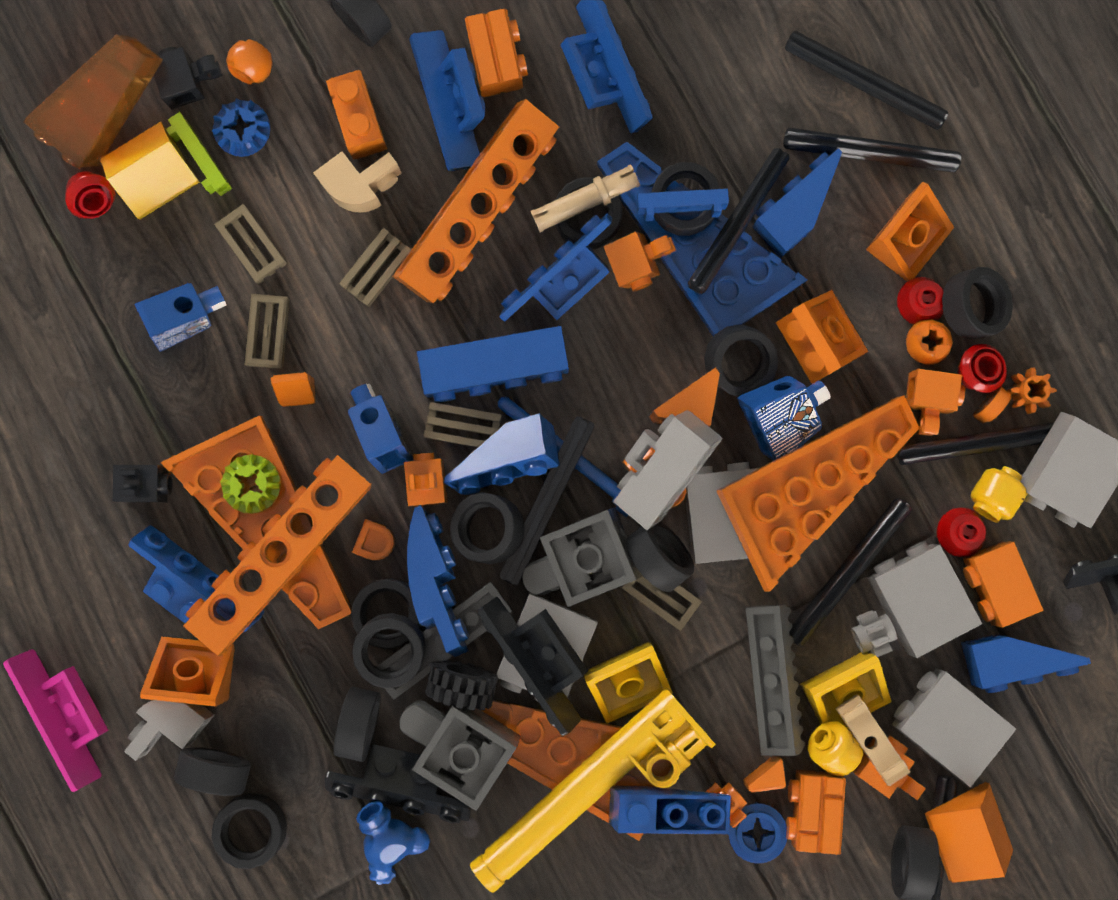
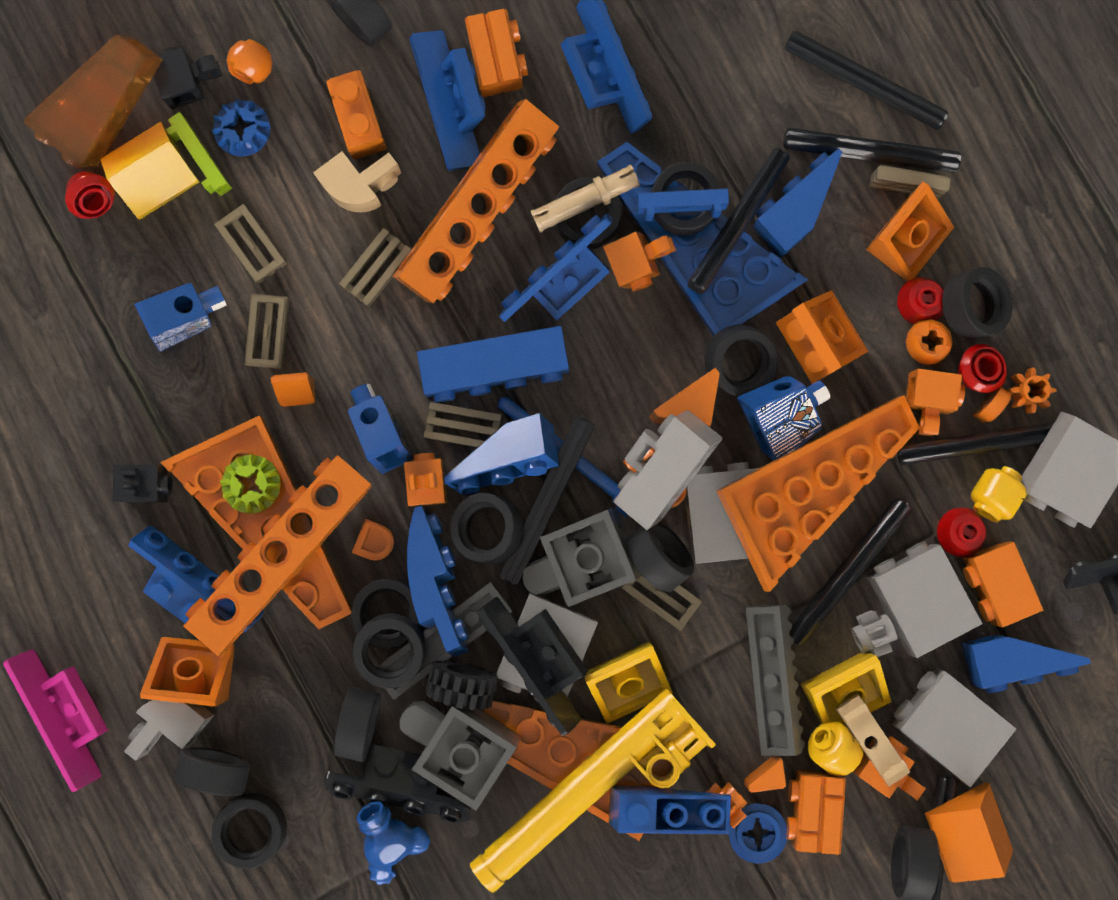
(906, 180): none -> dark tan tile

